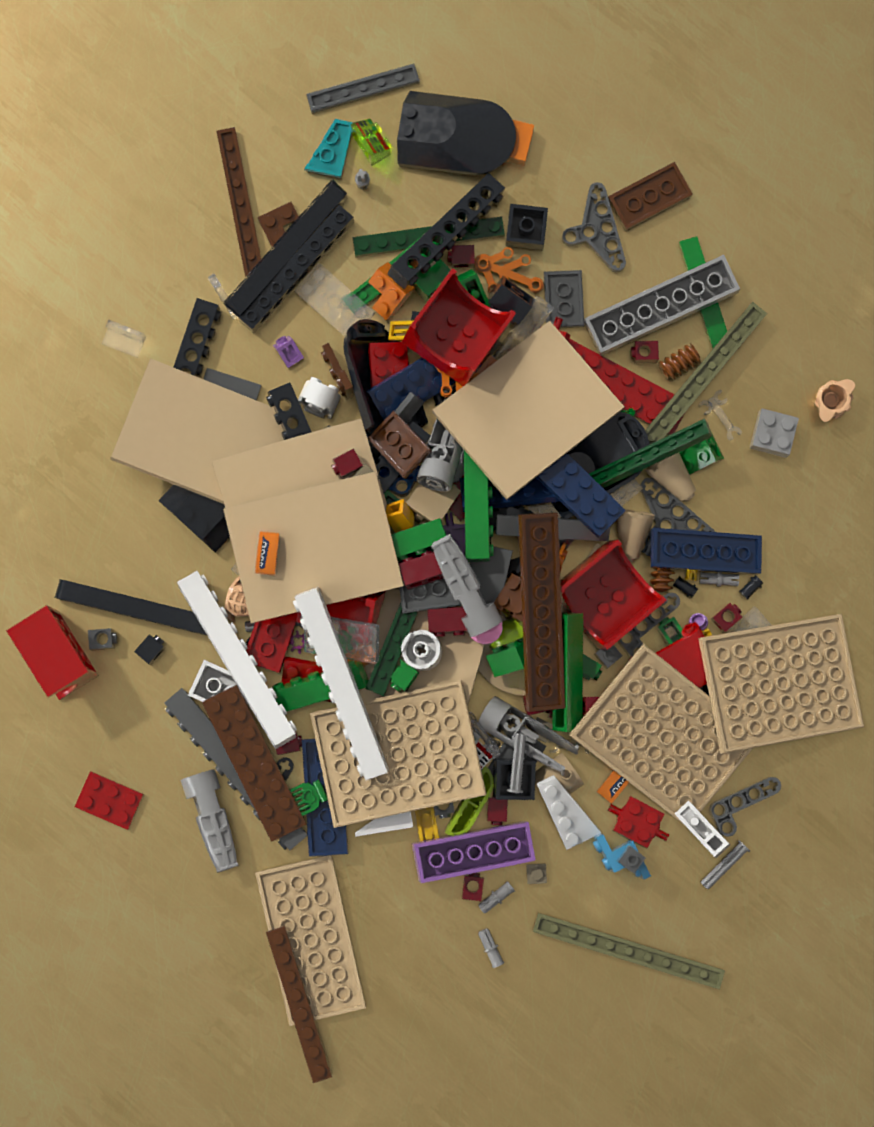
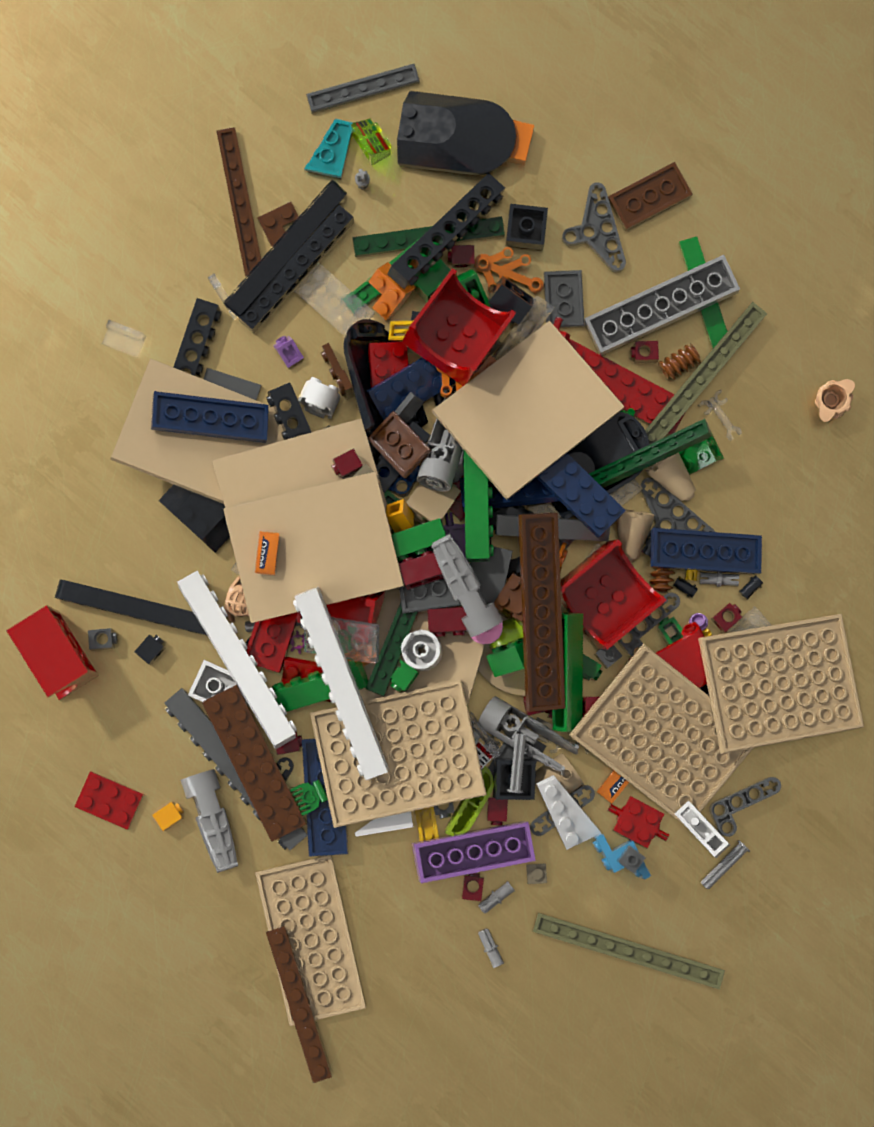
(168, 815): none -> light orange brick
(209, 417): none -> dark blue plate
(539, 819): none -> dark grey beam
(774, 433): light grey brick -> none

